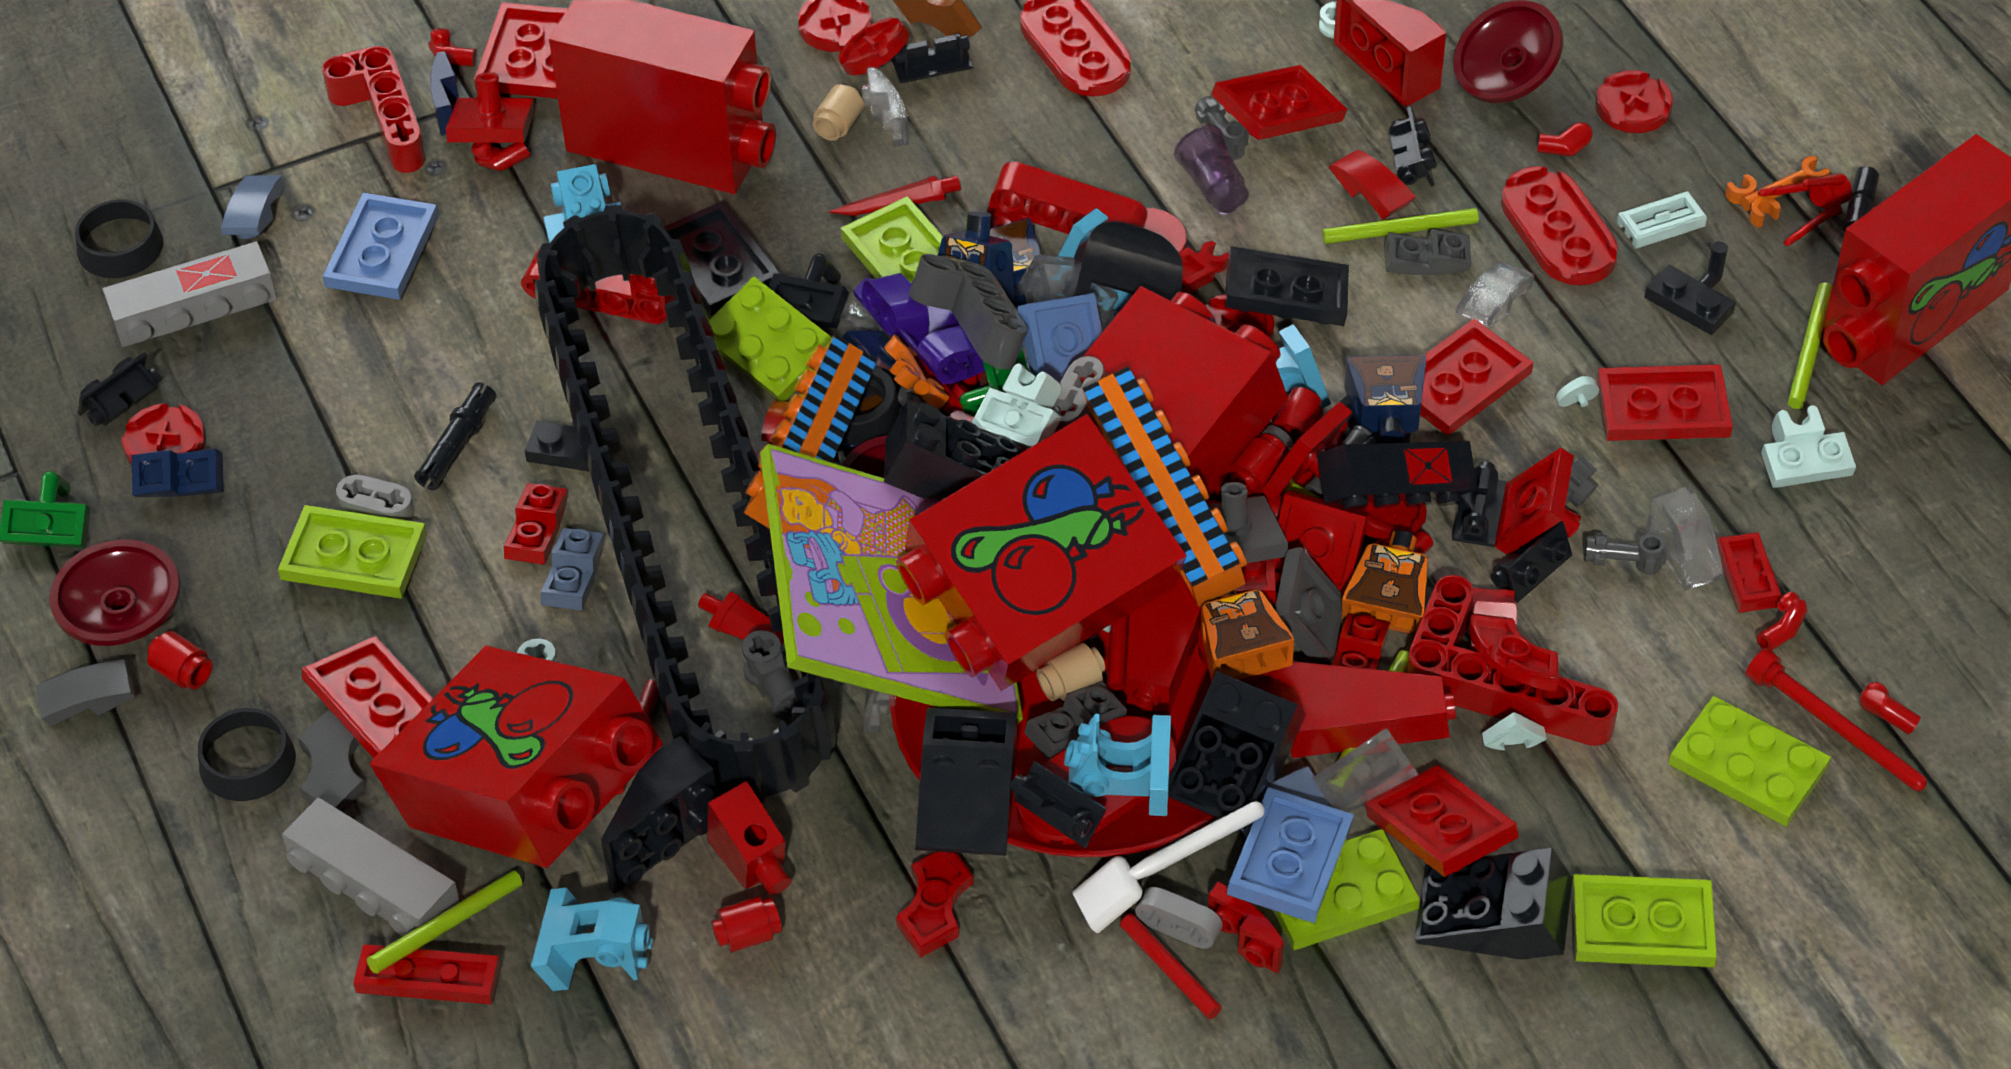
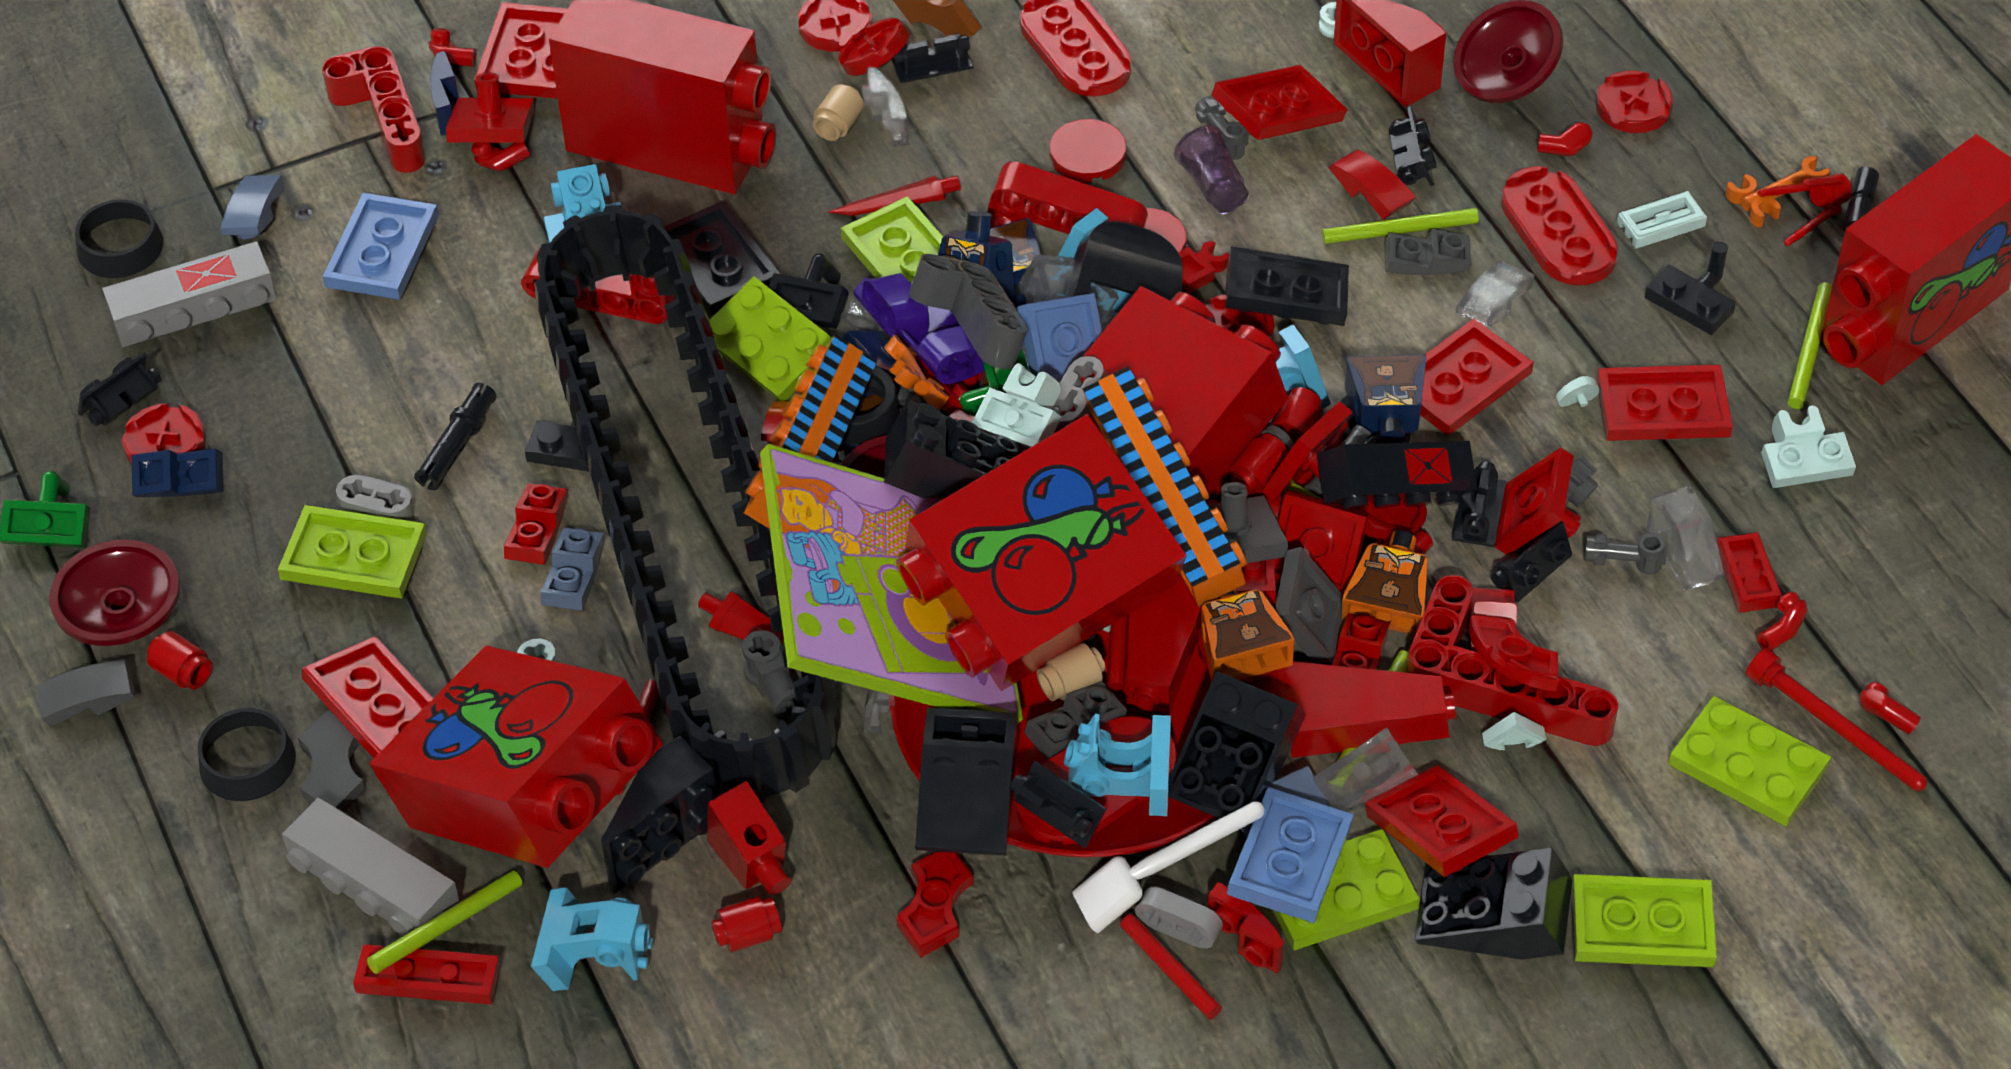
(1087, 150): none -> tile

